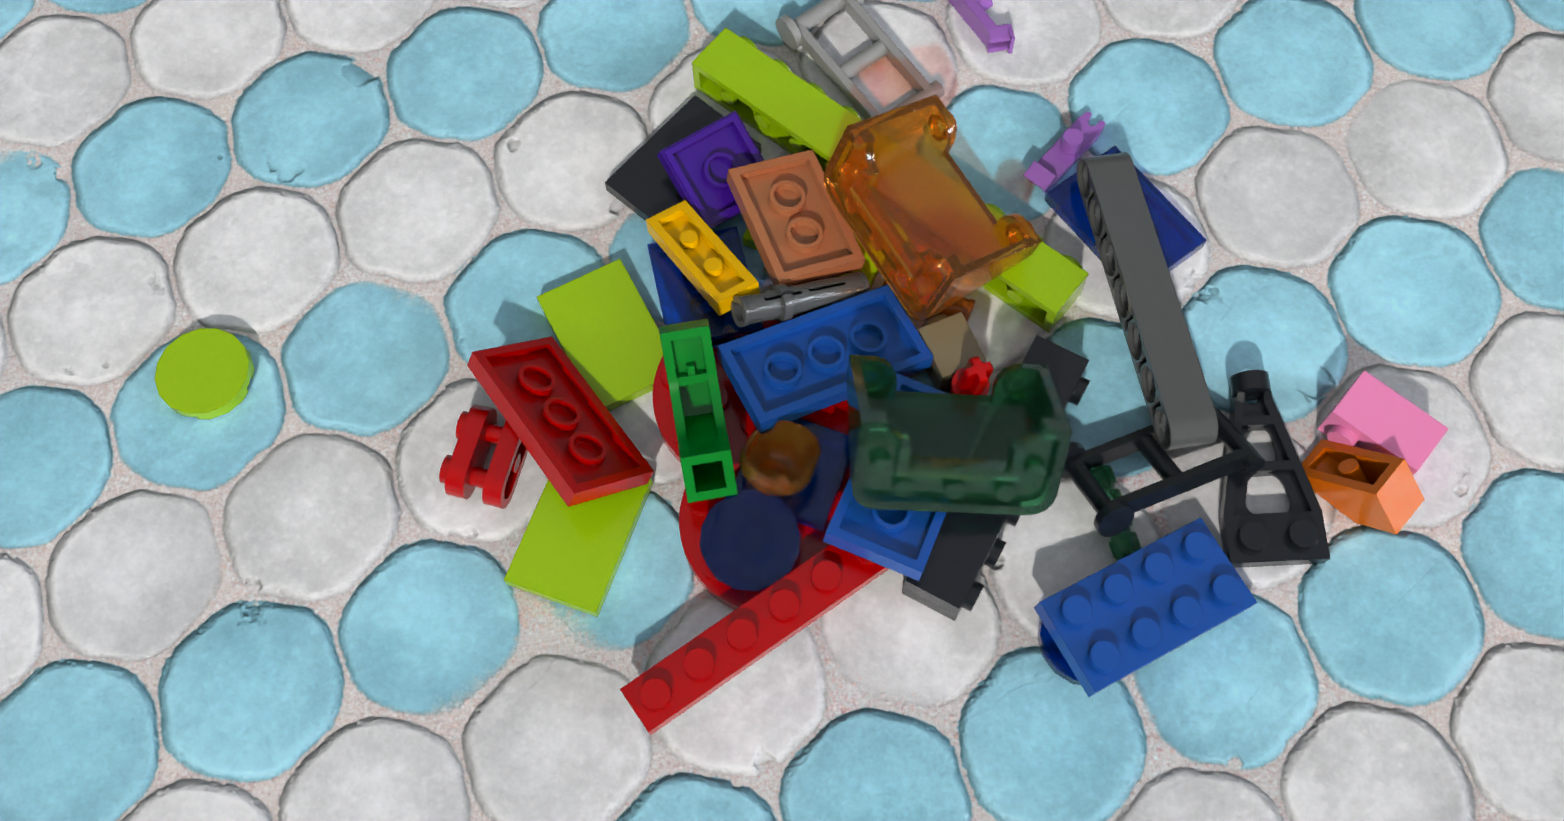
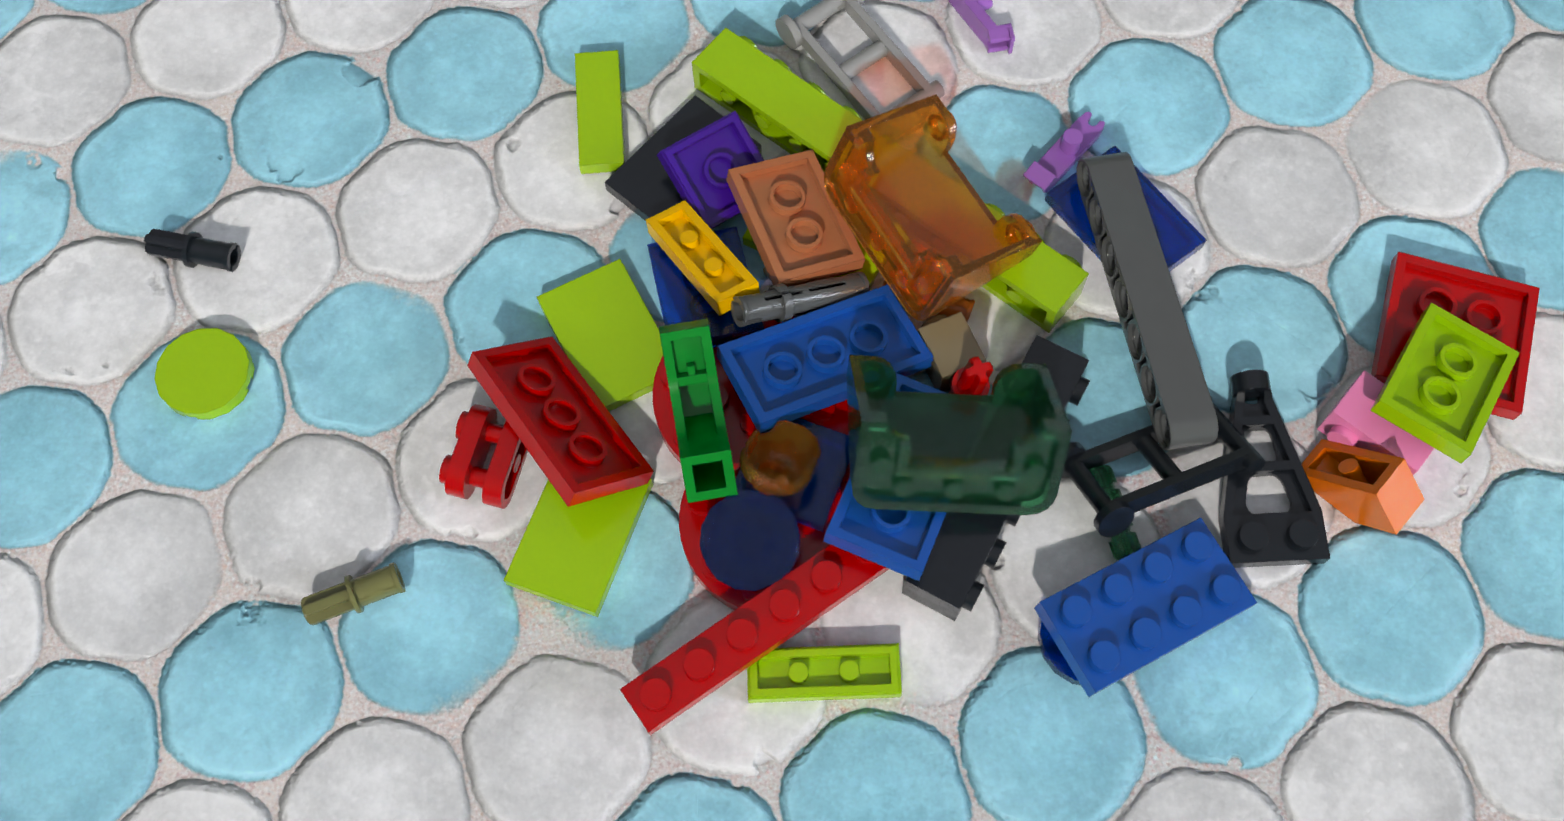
(193, 249): none -> black axle
(352, 594): none -> olive axle
(599, 112): none -> lime tile
(826, 673): none -> lime tile
(1445, 383): none -> lime plate
(1482, 300): none -> red plate

